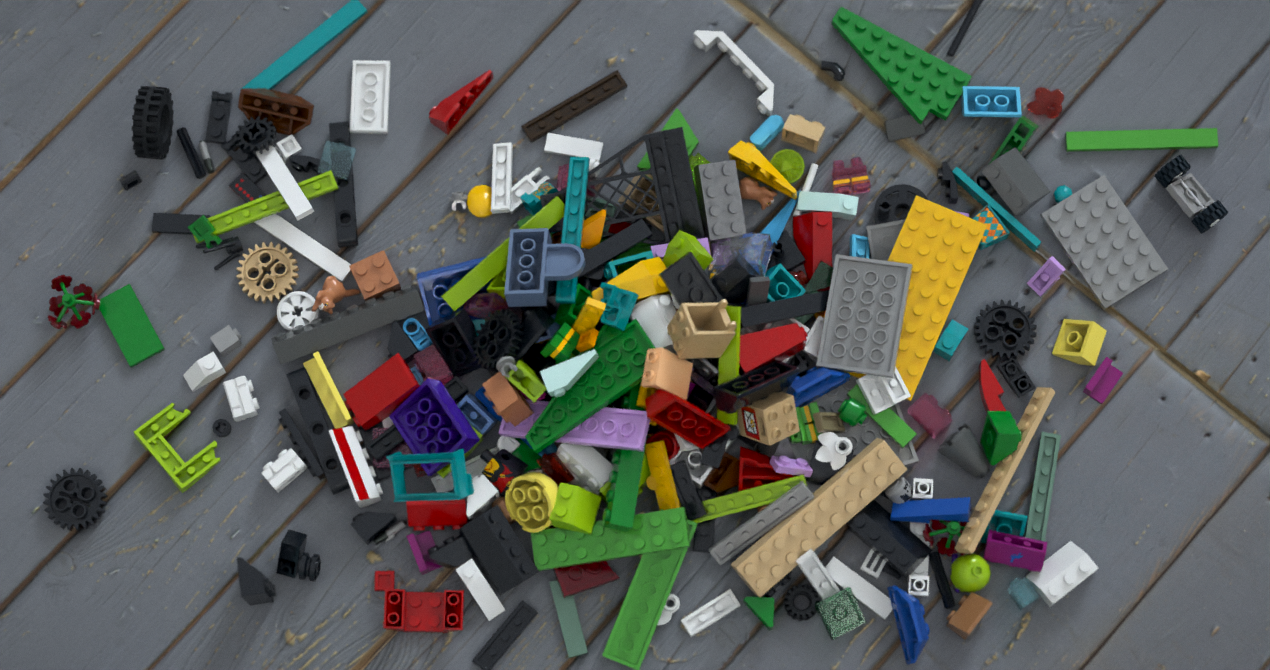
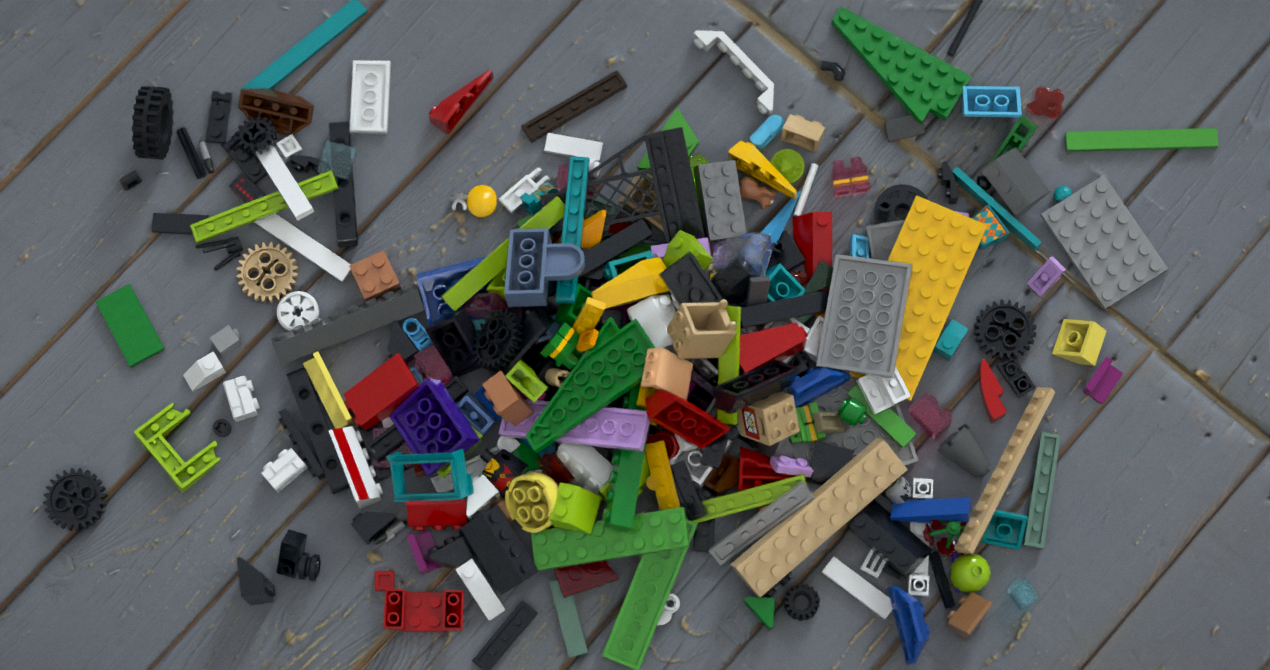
(62, 303): dark red plant -> none
(202, 230): green plate -> none
(331, 293): nougat animal -> none
(501, 178): white tile -> none
(505, 364): light grey plate -> none
(565, 374): light aqua slope -> none
(618, 306): teal slope -> none
(710, 613): white tile -> none
(817, 574): white tile -> none
(830, 450): white plate -> none
(840, 205): light aqua slope -> none
(840, 613): clear green tile -> none
(999, 436): green slope -> none
(1015, 551): magenta brick -> none
(1062, 573): white slope -> none
(1190, 194): plate -> none

